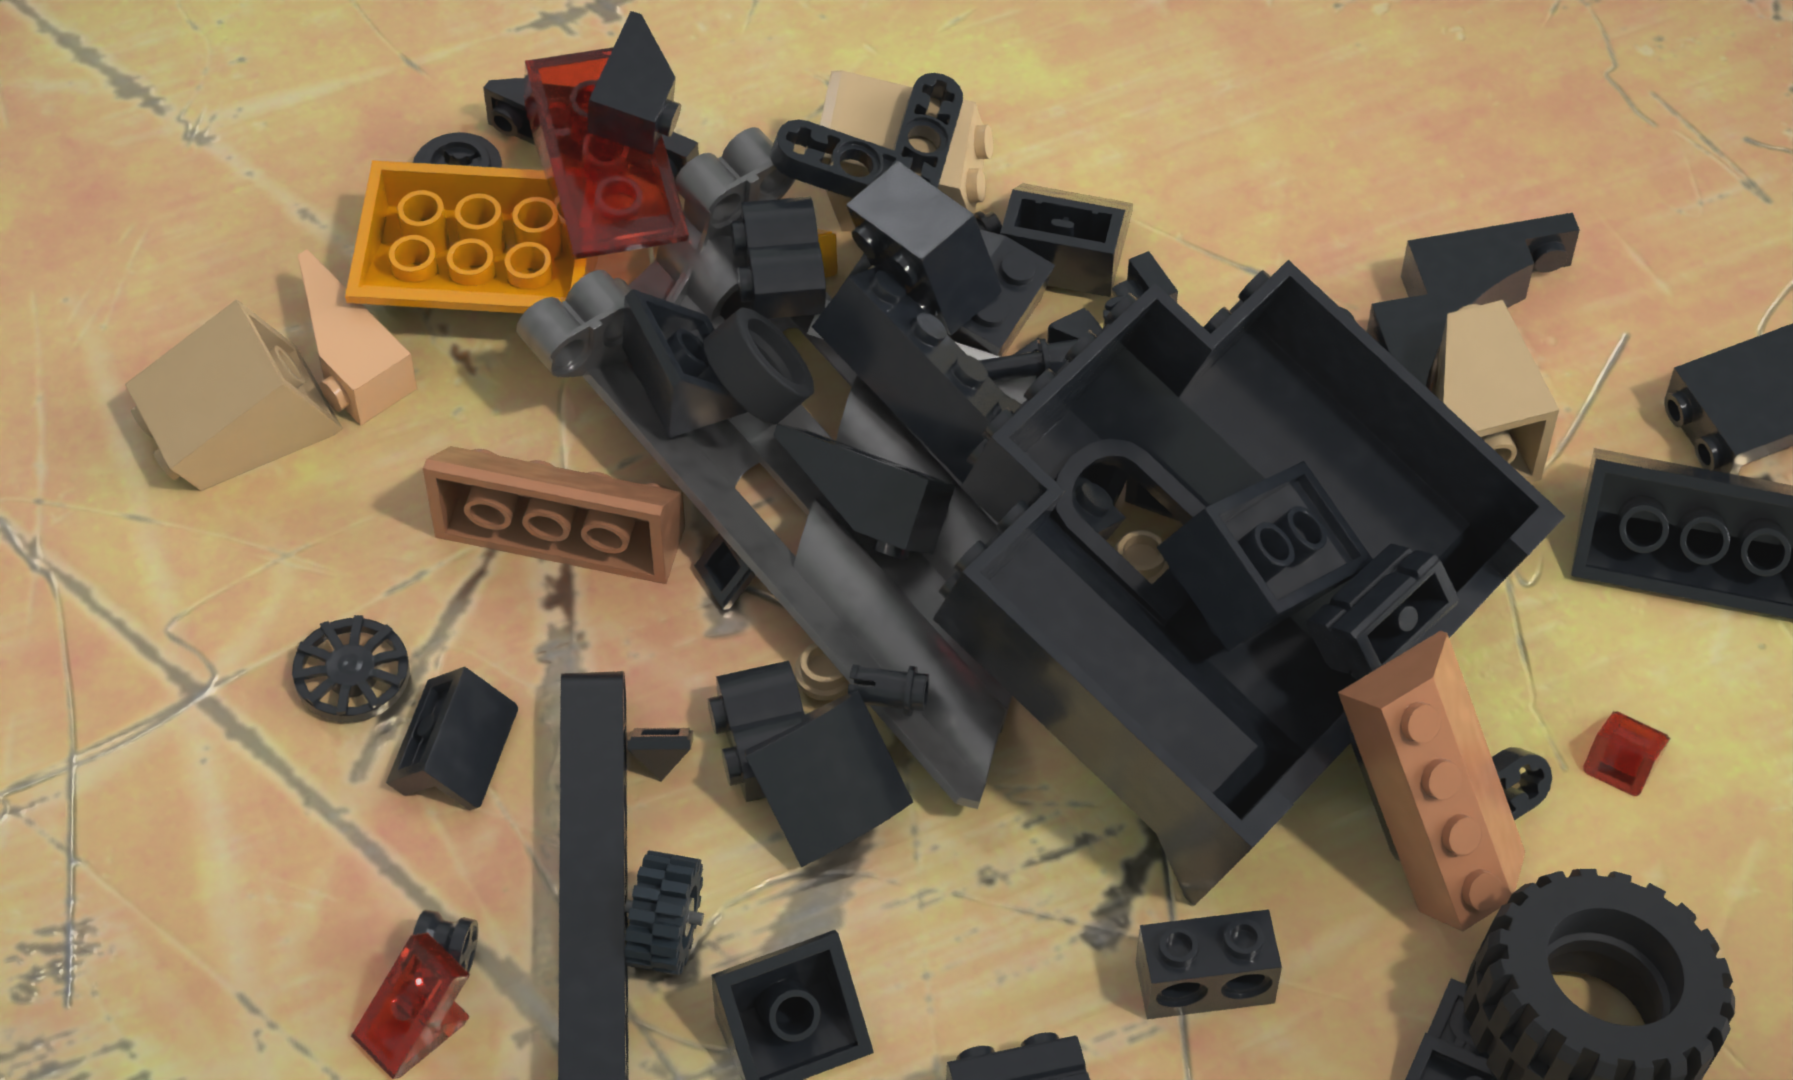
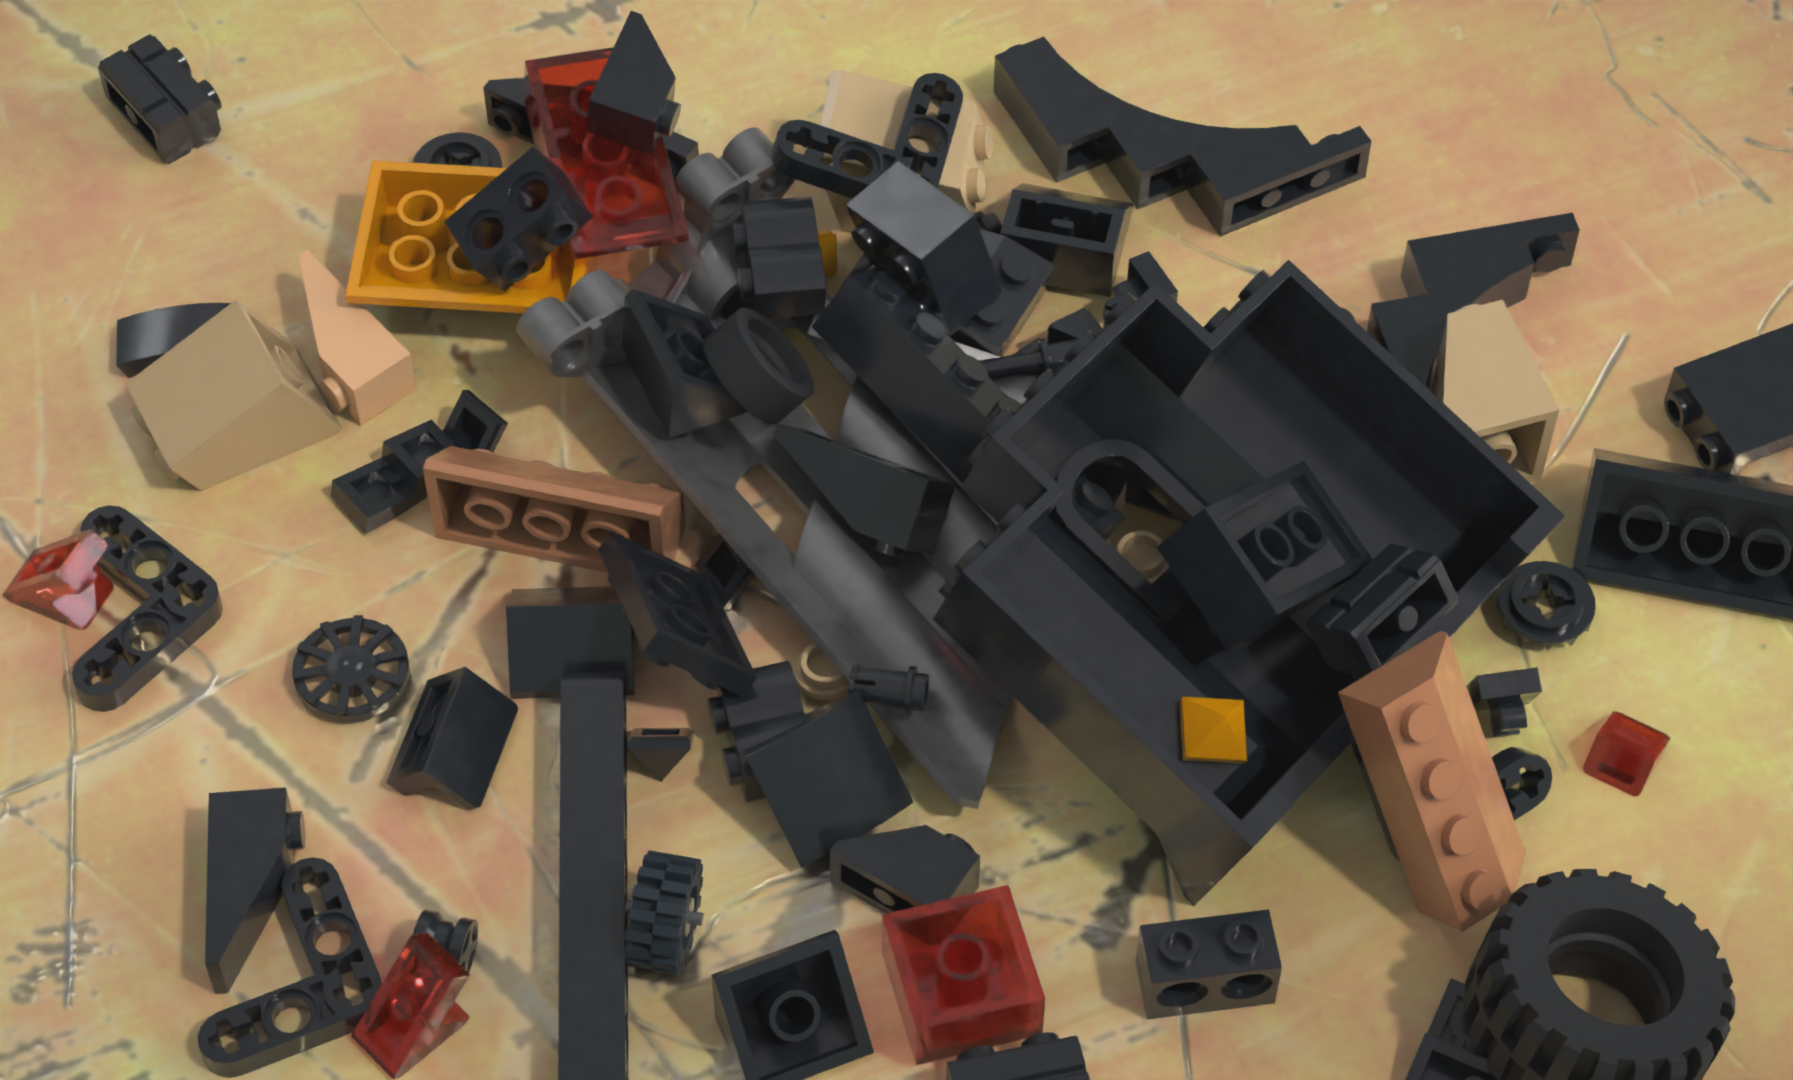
(63, 580): none -> clear red slope
(152, 333): none -> black slope
(159, 612): none -> black beam
(161, 97): none -> black brick
(247, 855): none -> black slope
(320, 994): none -> black beam
(394, 481): none -> black slope
(474, 424): none -> black slope
(518, 219): none -> black brick
(565, 633): none -> black slope
(676, 615): none -> black plate
(905, 867): none -> black slope
(962, 974): none -> clear red brick
(1213, 730): none -> light orange slope
(1229, 172): none -> black arch
(1505, 697): none -> black tile
(1566, 593): none -> black gear

